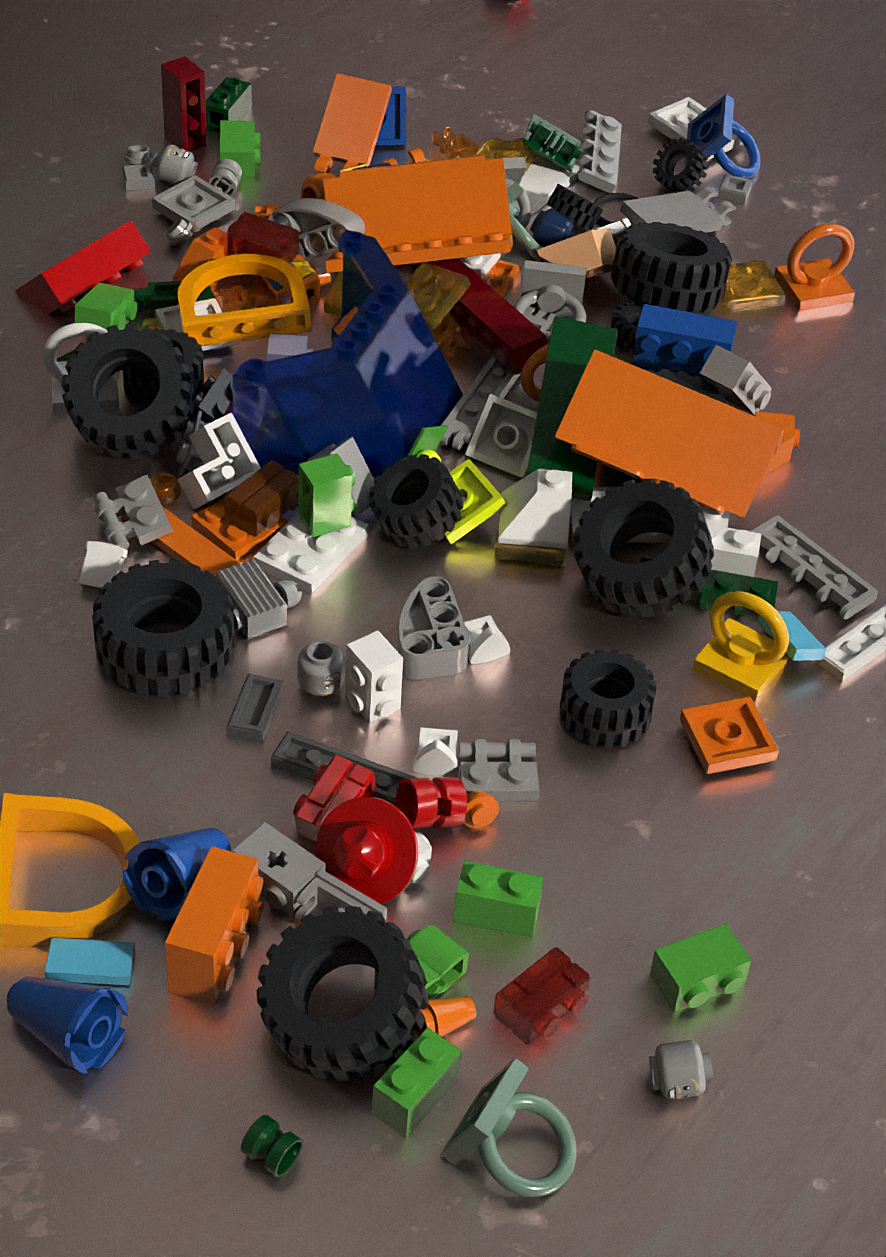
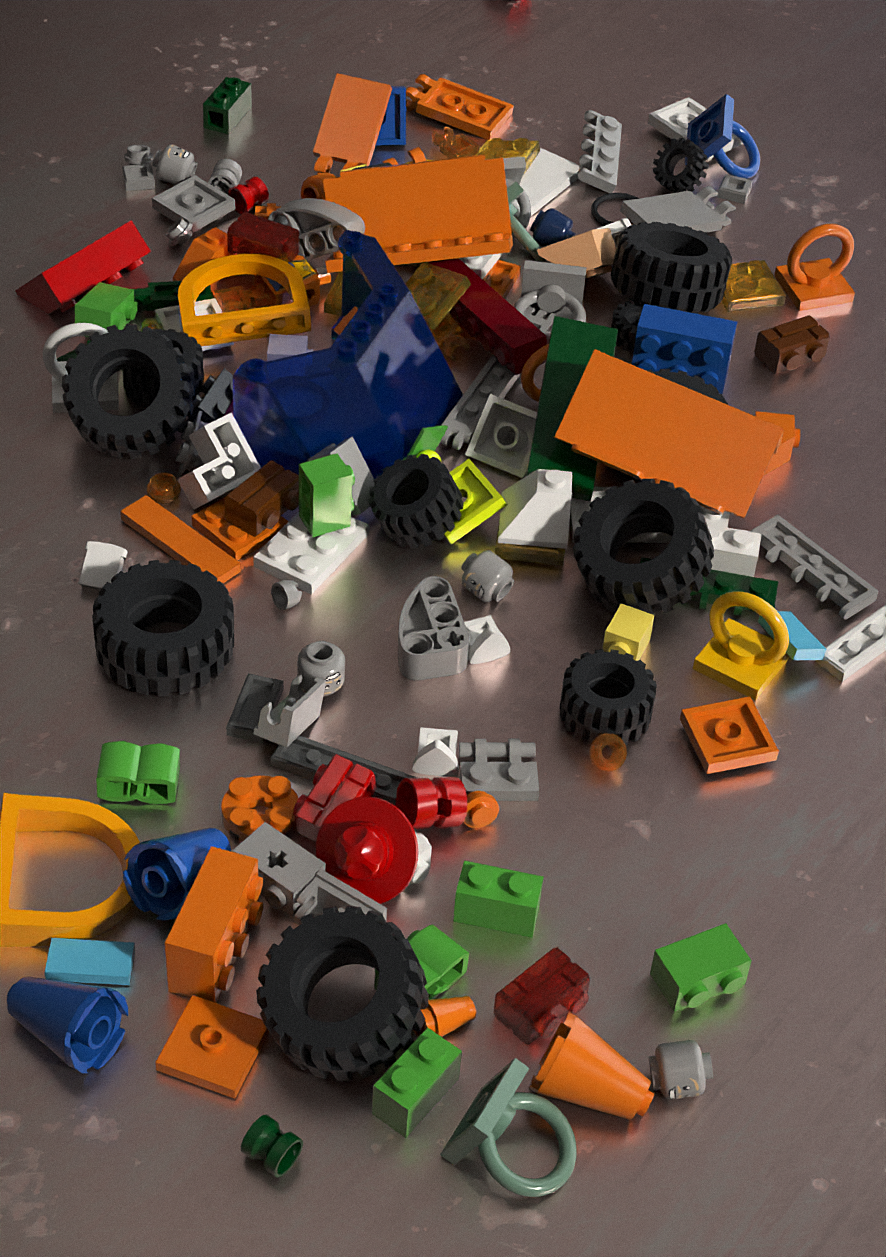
(138, 772): none -> bright green brick
(144, 511): light grey plate -> none
(184, 104): dark red brick -> none
(212, 1046): none -> orange plate
(240, 144): bright green brick -> none
(249, 194): none -> red wheel
(254, 598): light grey brick -> none
(258, 791): none -> orange plate
(292, 714): none -> light grey hinge
(373, 676): white brick -> none
(458, 106): none -> orange tile
(487, 576): none -> light grey head
(552, 143): dark green hinge -> none
(574, 206): black tyre -> none
(590, 1073): none -> orange cone
(618, 748): none -> clear orange plate
(628, 631): none -> light yellow brick
(736, 380): light grey brick -> none
(791, 344): none -> reddish brown brick

